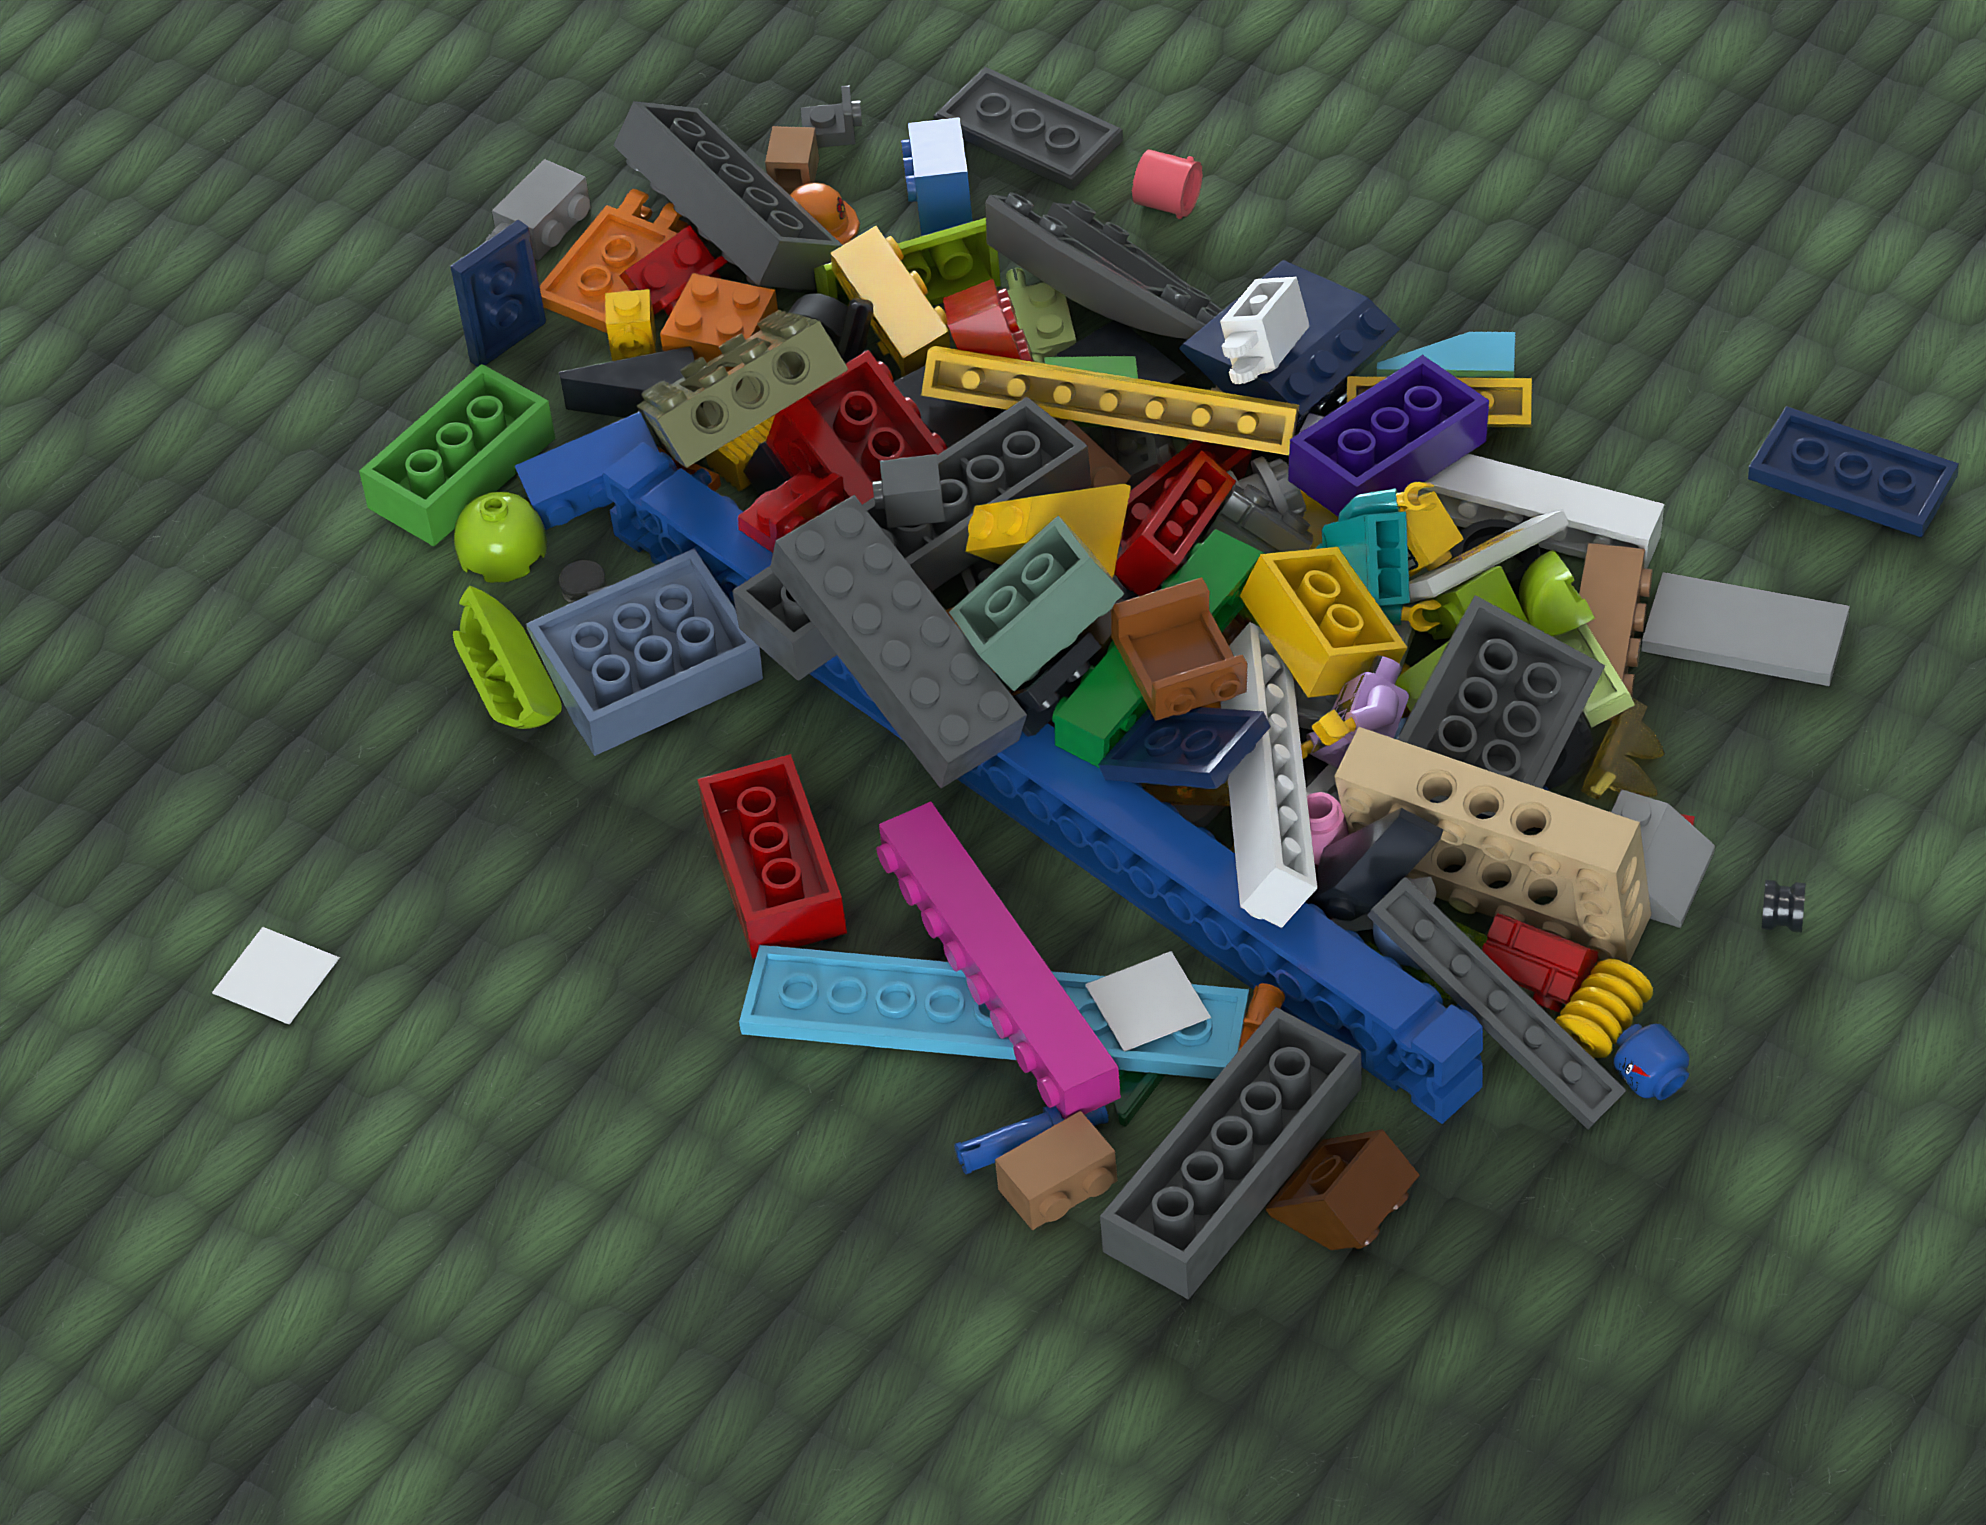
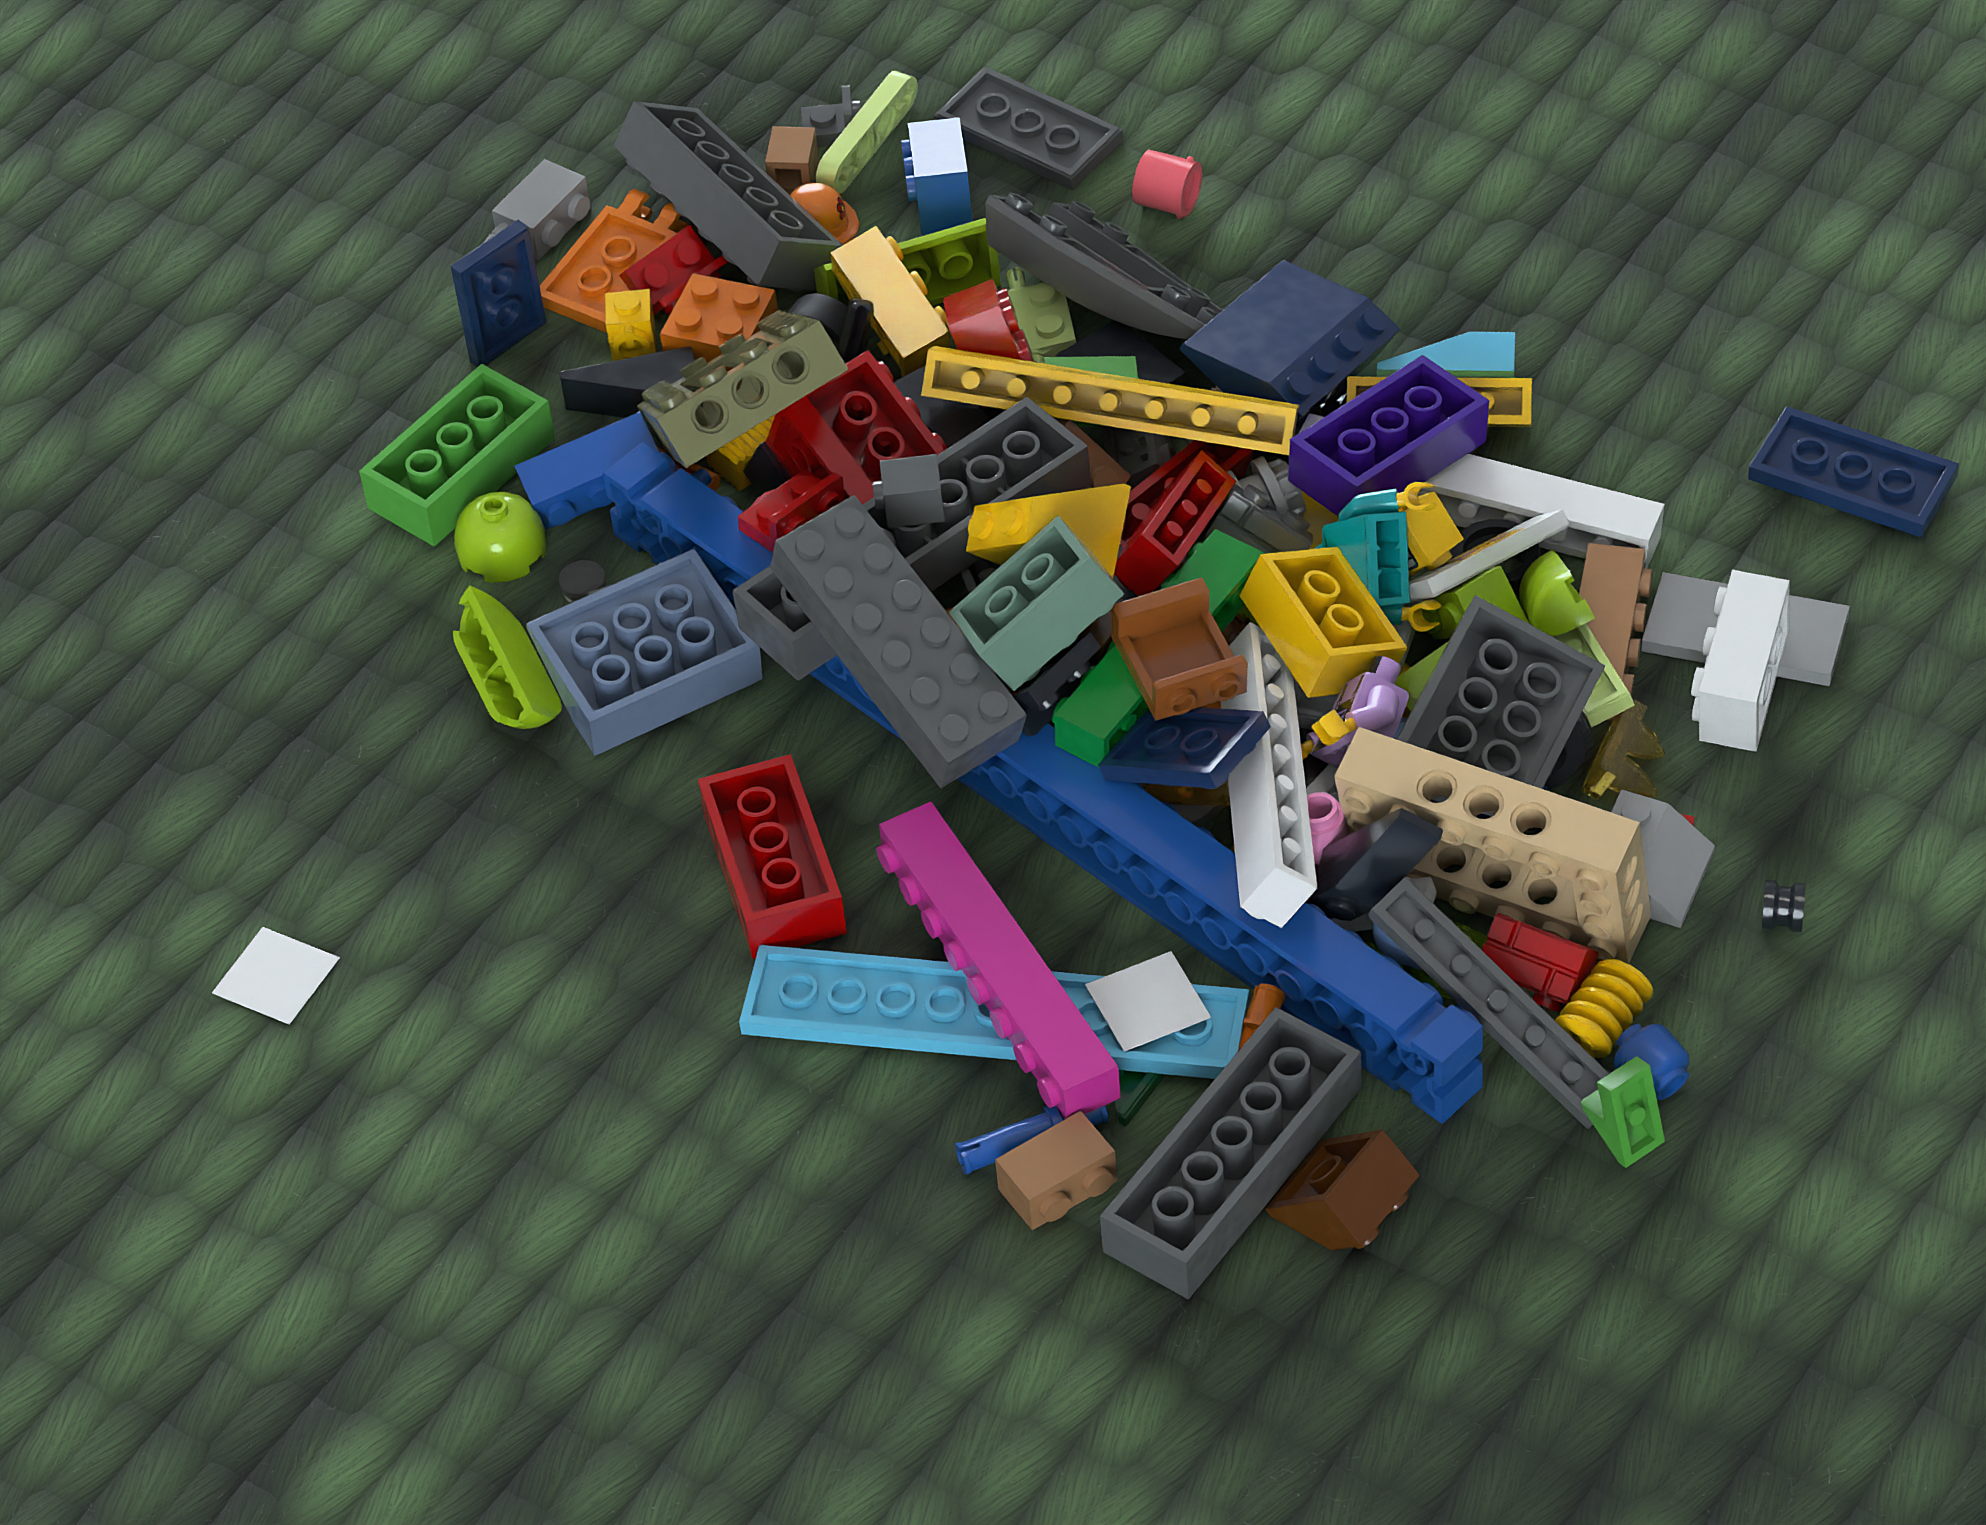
(867, 131): none -> yellowish green beam
(1263, 327): white hinge -> none
(1626, 1112): none -> bright green slope
(1741, 660): none -> white brick

